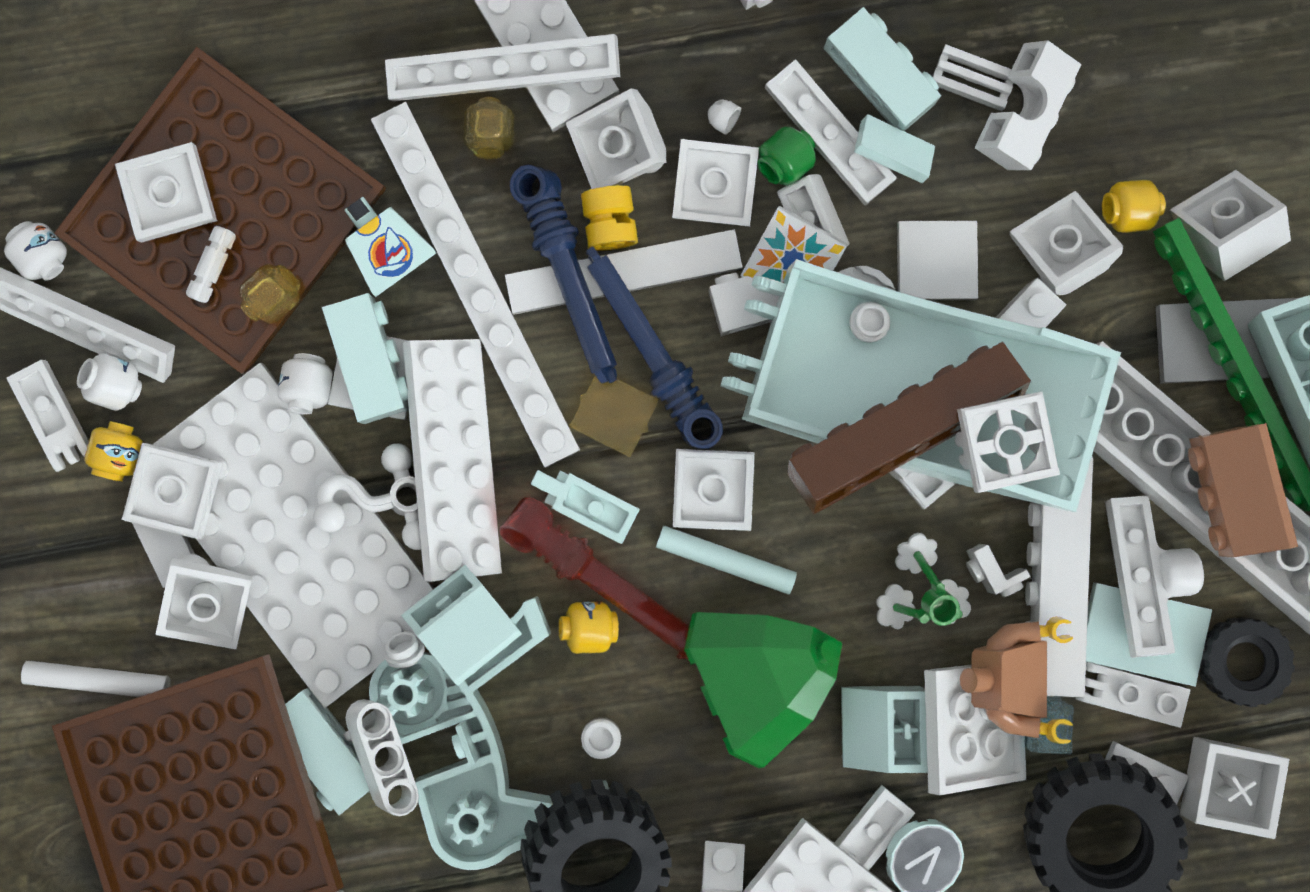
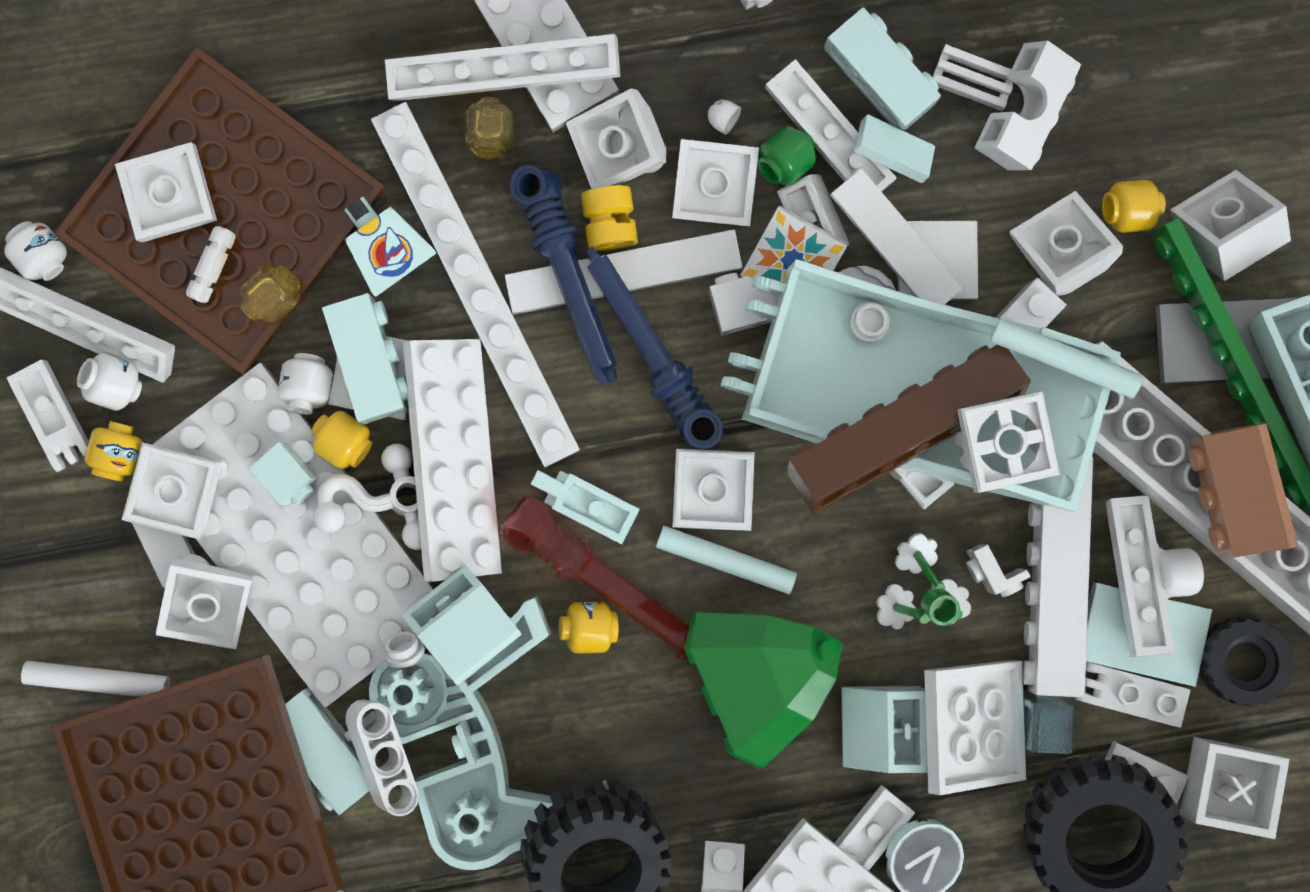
(284, 475): none -> light aqua brick
(341, 440): none -> yellow head
(601, 738): white tile -> none
(614, 414): clear yellow piece -> none
(895, 239): none -> white tile
(1011, 678): nougat torso -> none
(1067, 358): none -> light aqua piece

